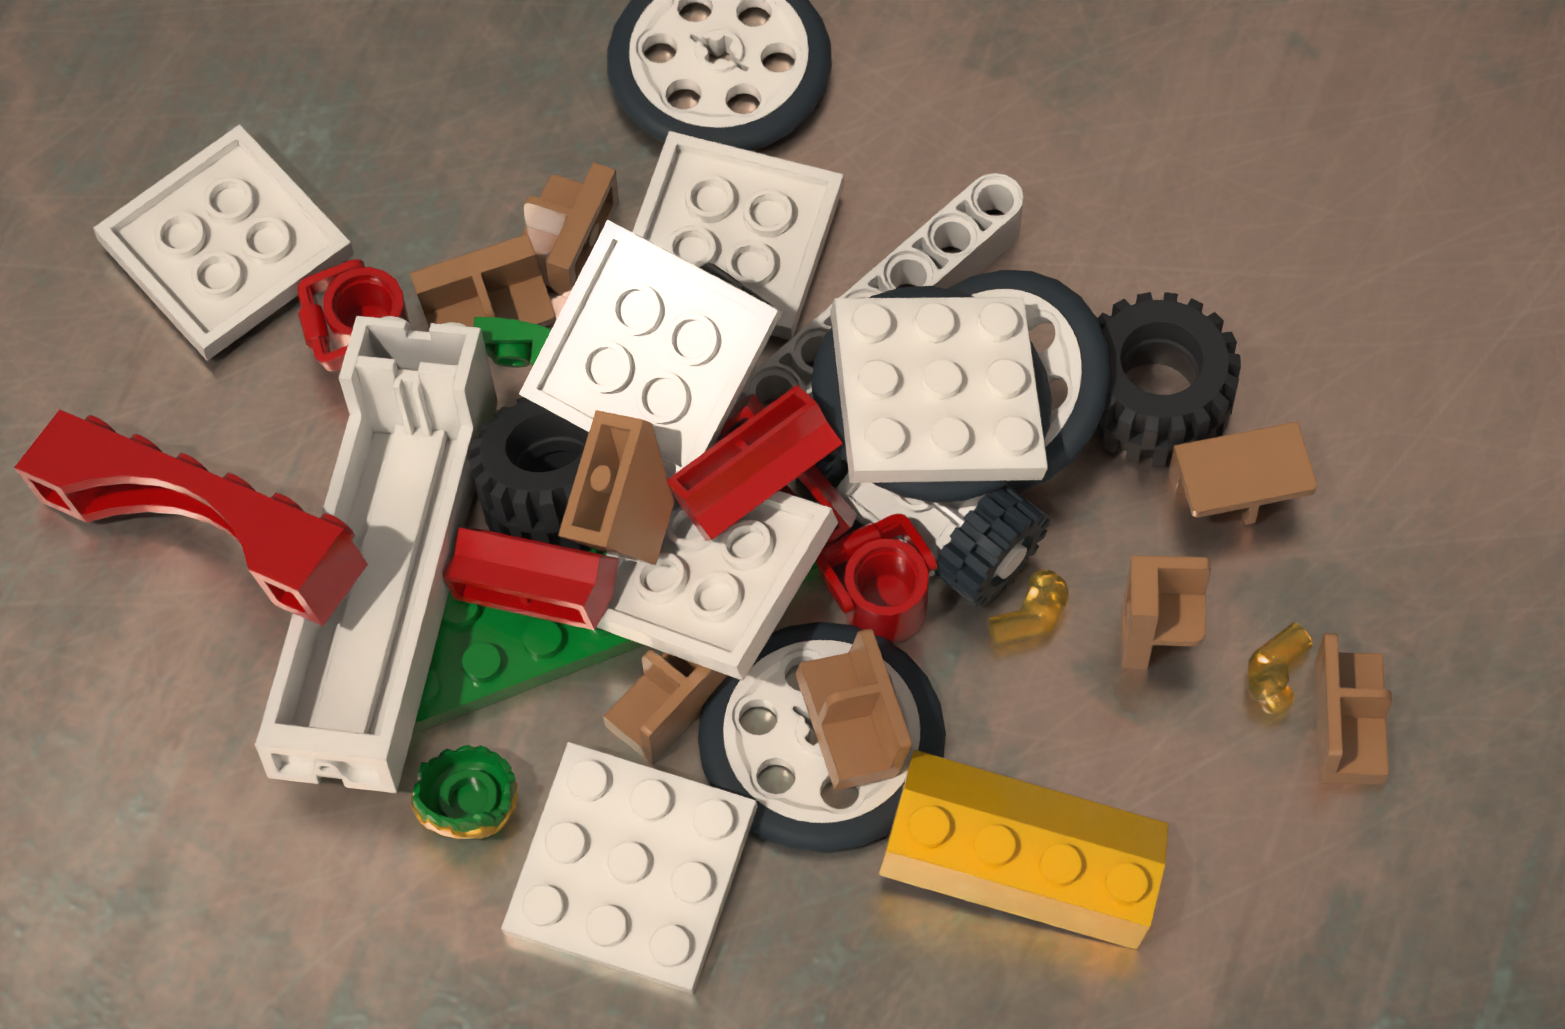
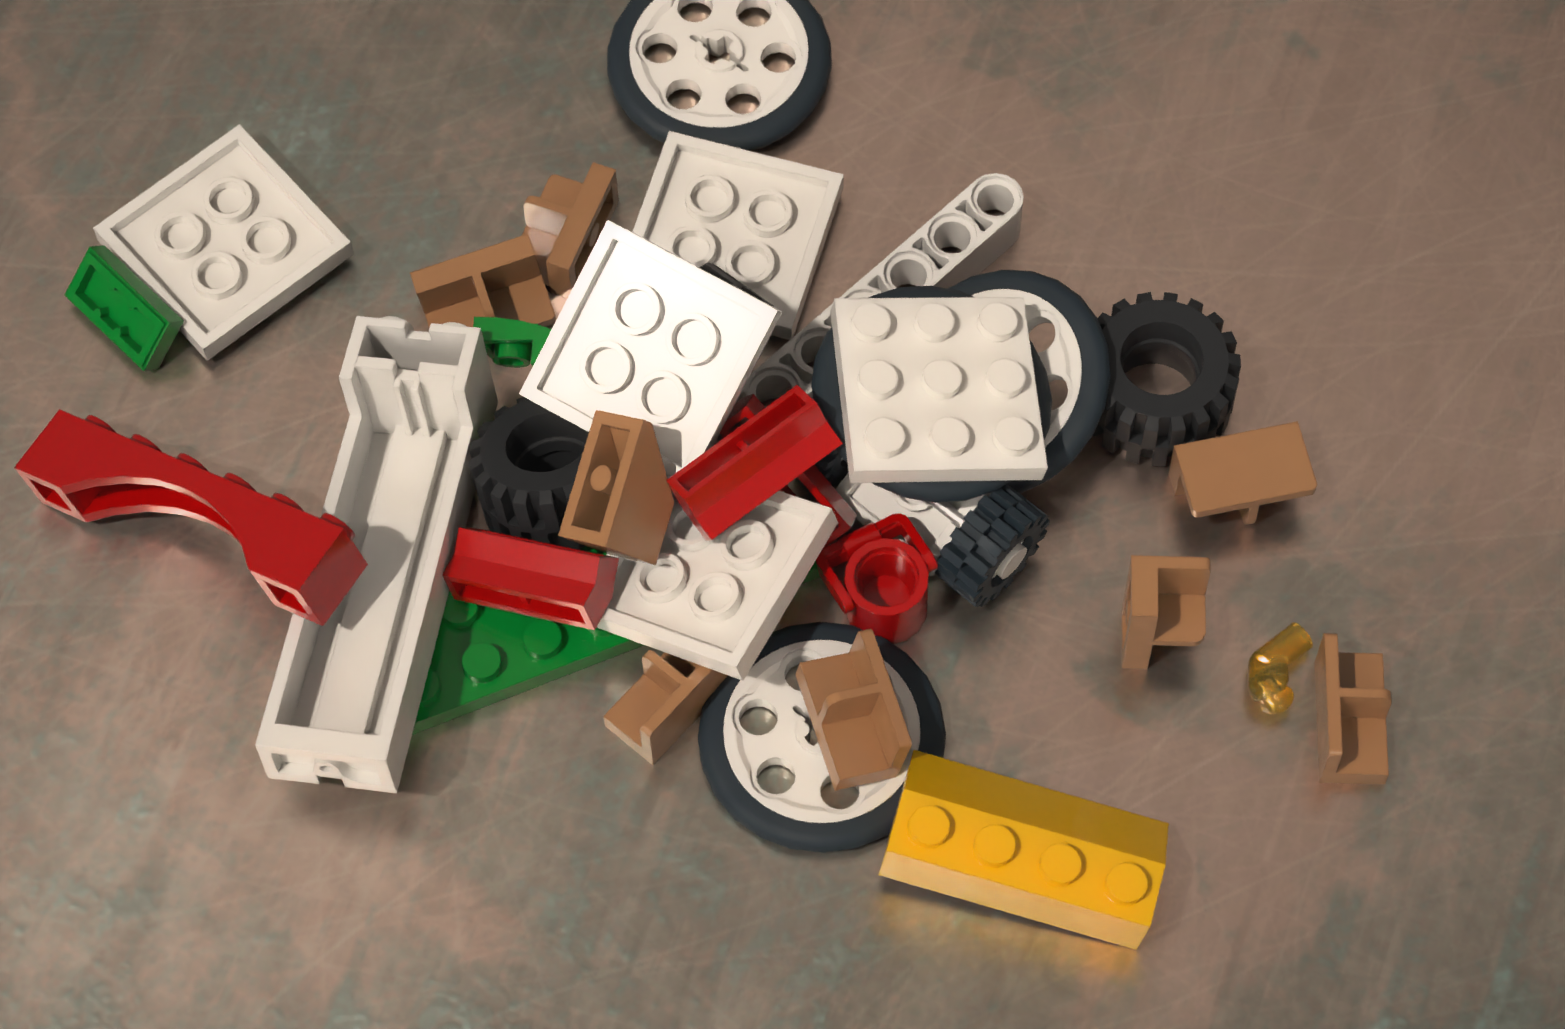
(123, 308): none -> green plate
(349, 293): red piece -> none
(465, 793): green hair -> none
(630, 867): white plate -> none
(1037, 615): clear yellow arm -> none

